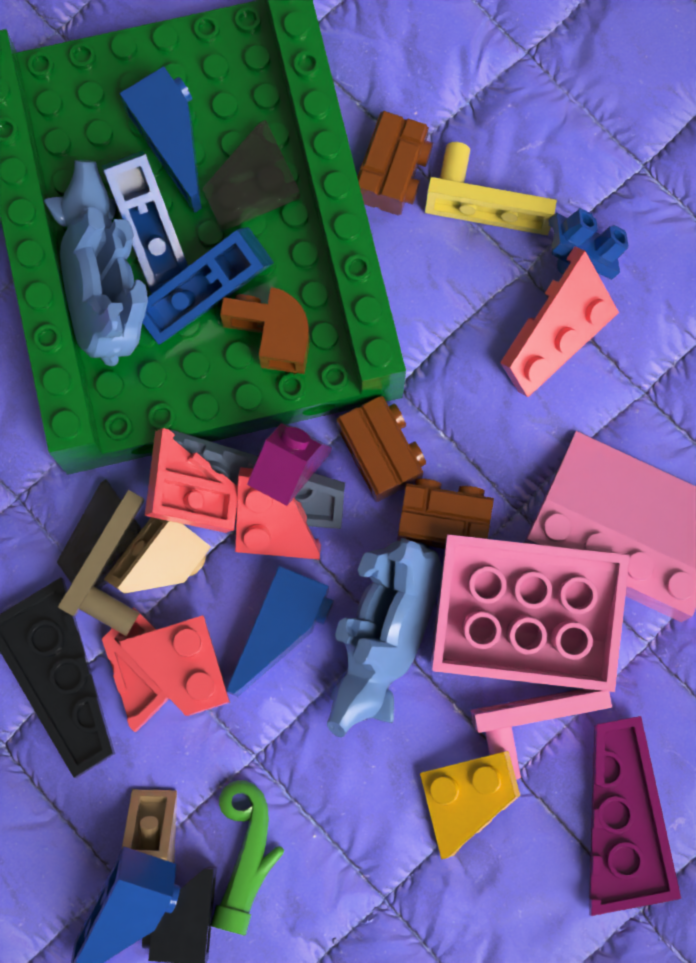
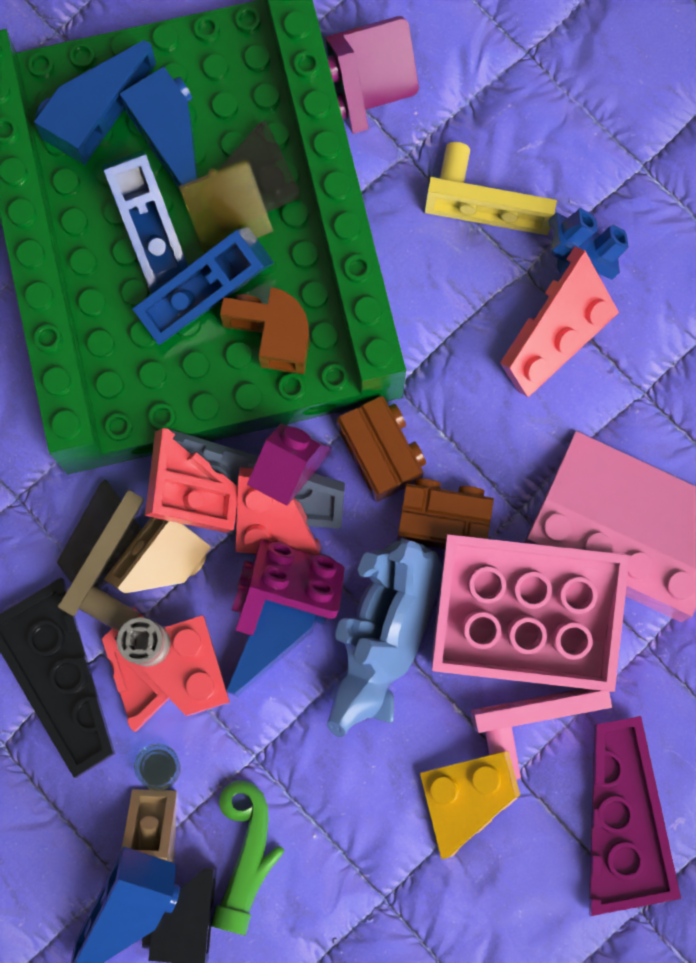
(90, 104): none -> blue slope
(96, 277): medium blue animal -> none
(149, 648): none -> light grey wheel
(157, 767): none -> clear light blue tile
(225, 203): none -> clear yellow piece
(289, 579): none -> magenta bracket
(371, 68): none -> bracket
(392, 162): dark orange brick -> none

